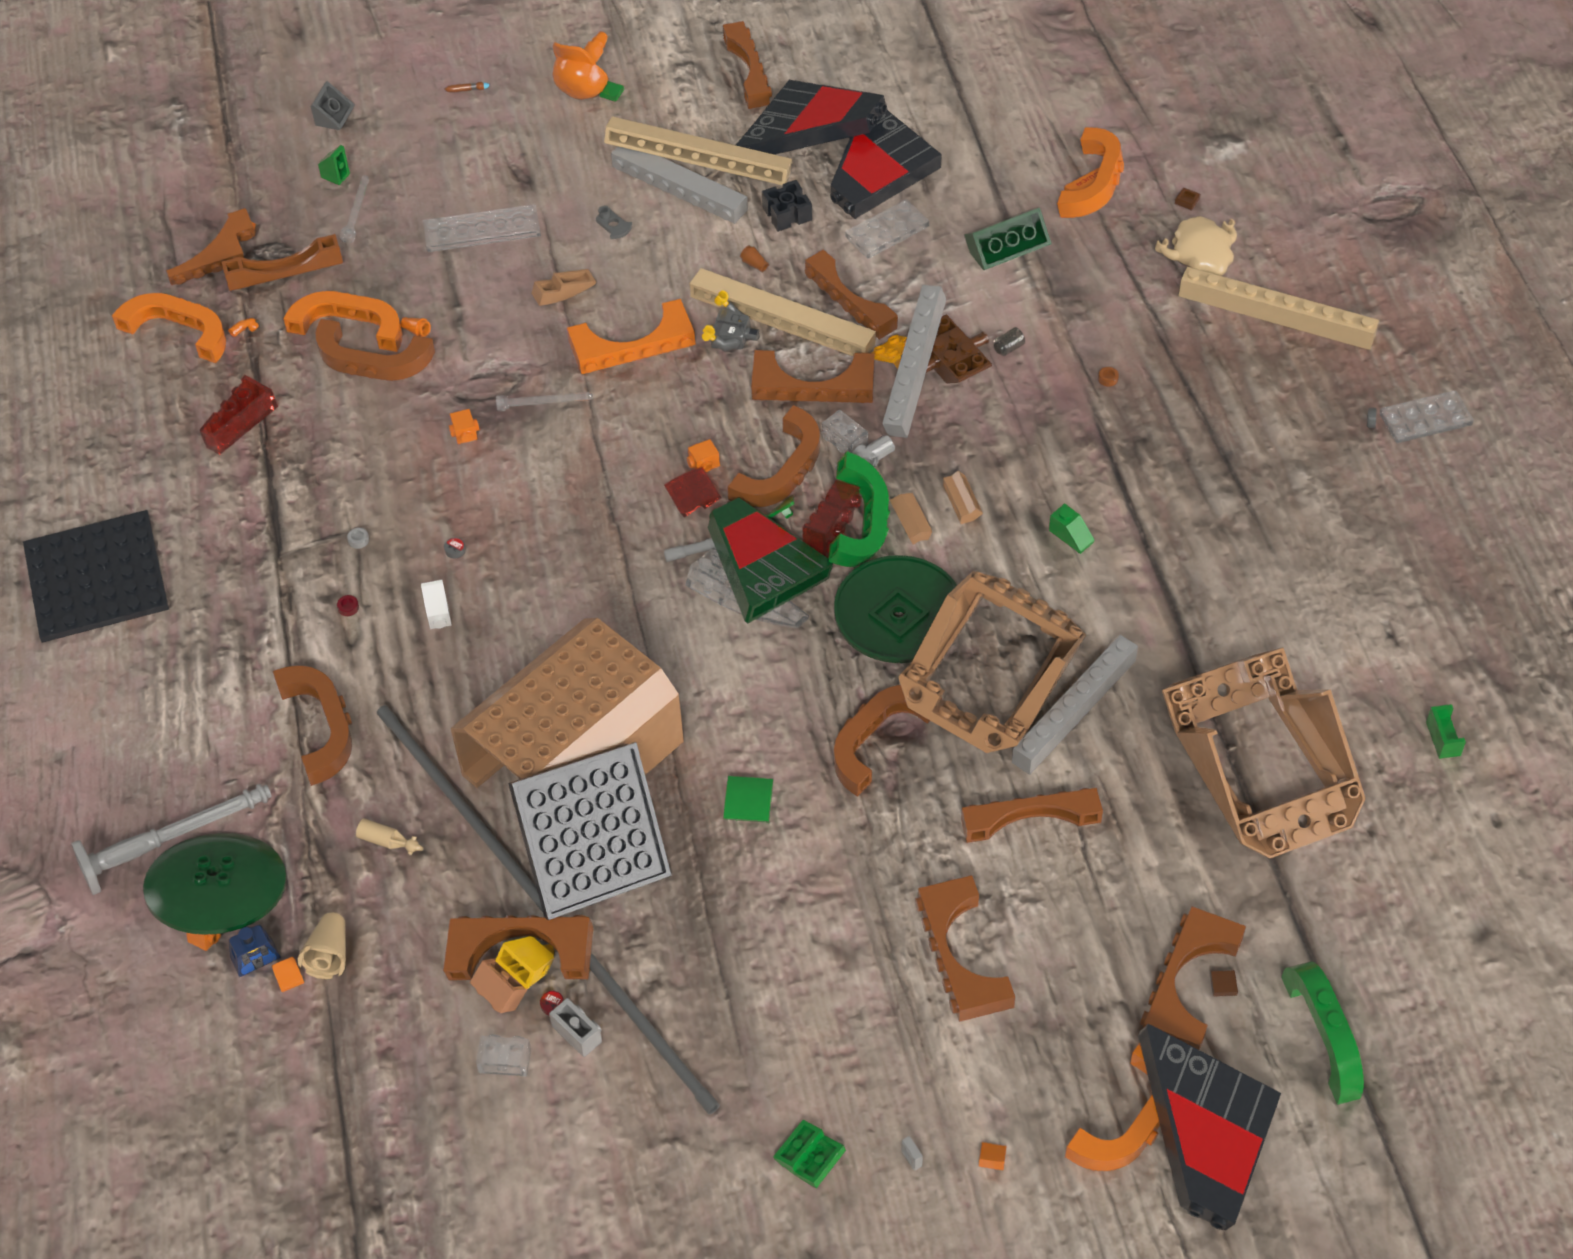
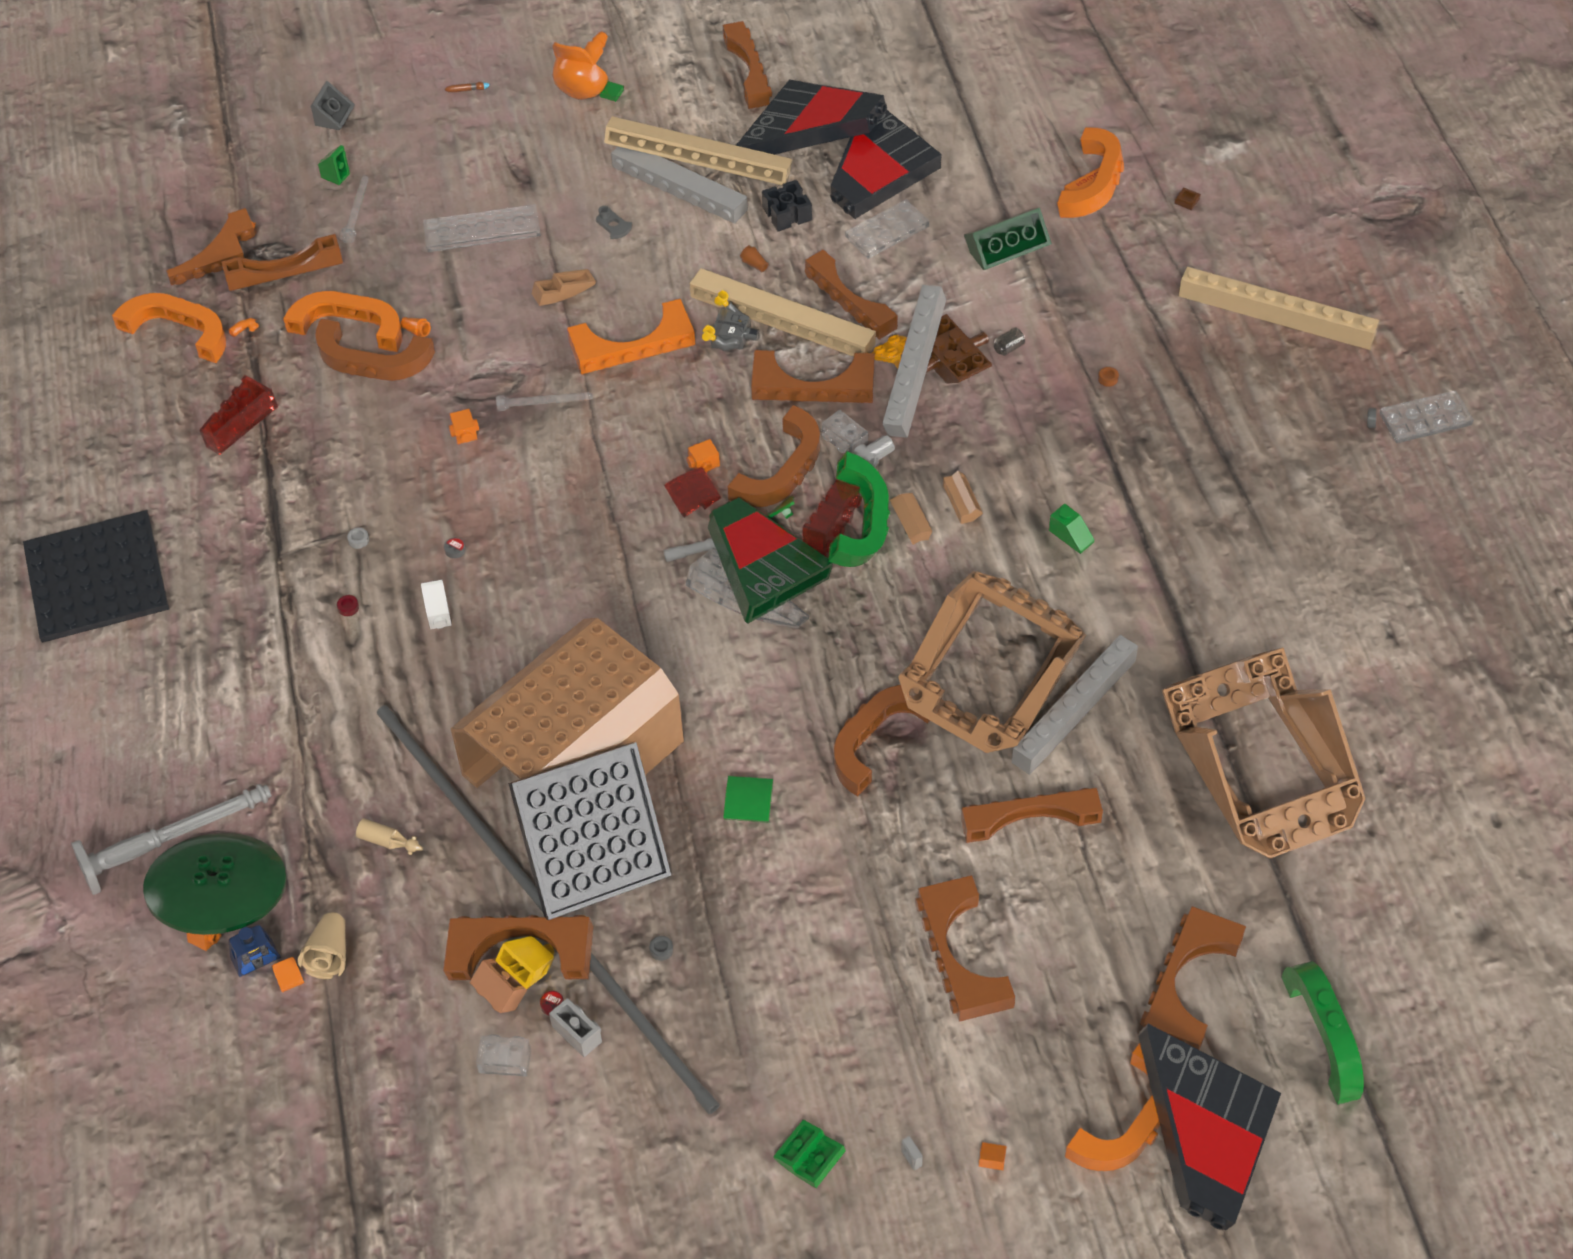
(334, 755): dark orange arch -> none
(661, 948): none -> dark grey tile
(880, 589): dark green dish -> none
(1202, 245): tan piece -> none
(1223, 983): reddish brown tile -> none
(1443, 732): green panel -> none

